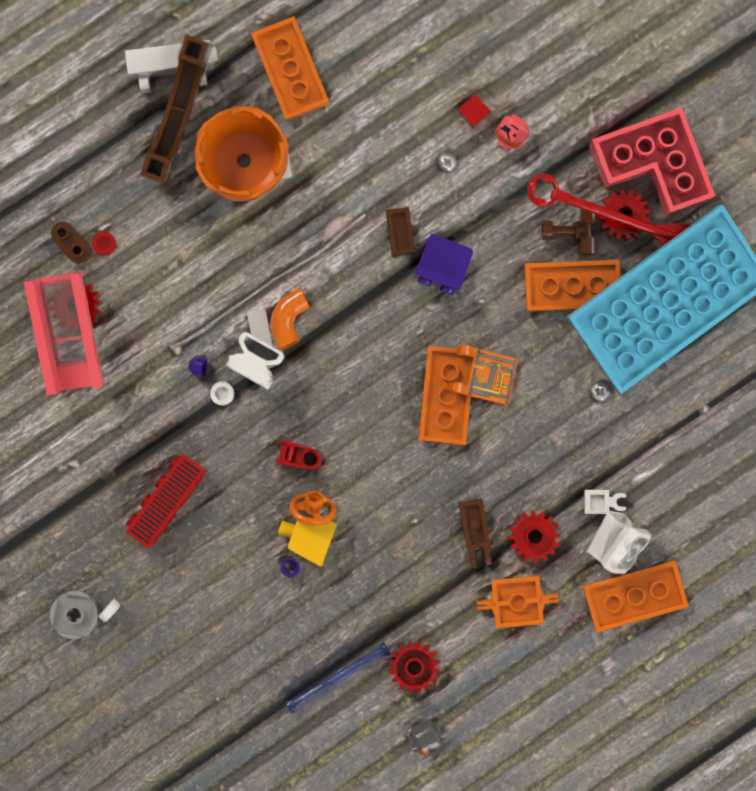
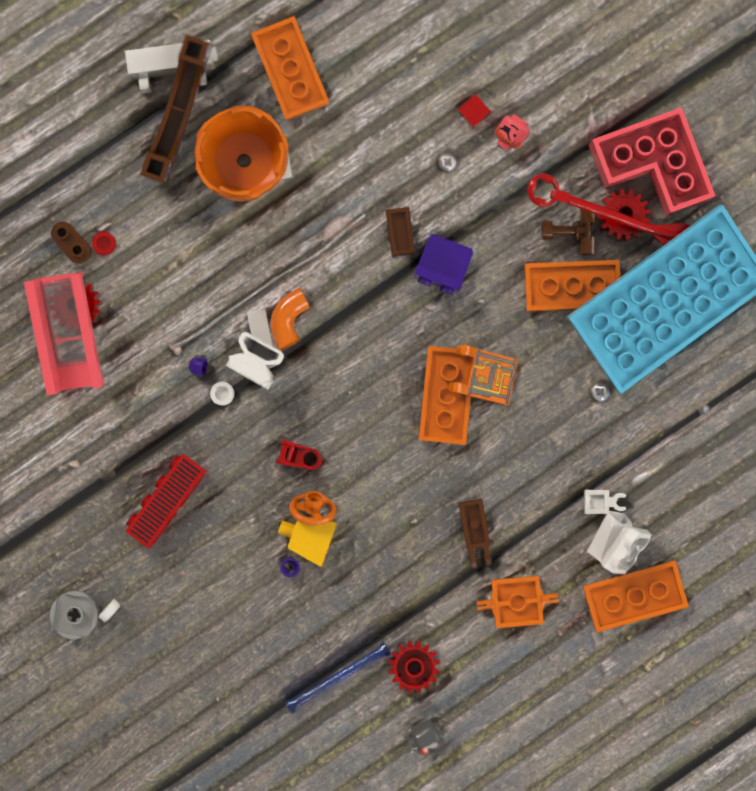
(546, 540): red gear -> none

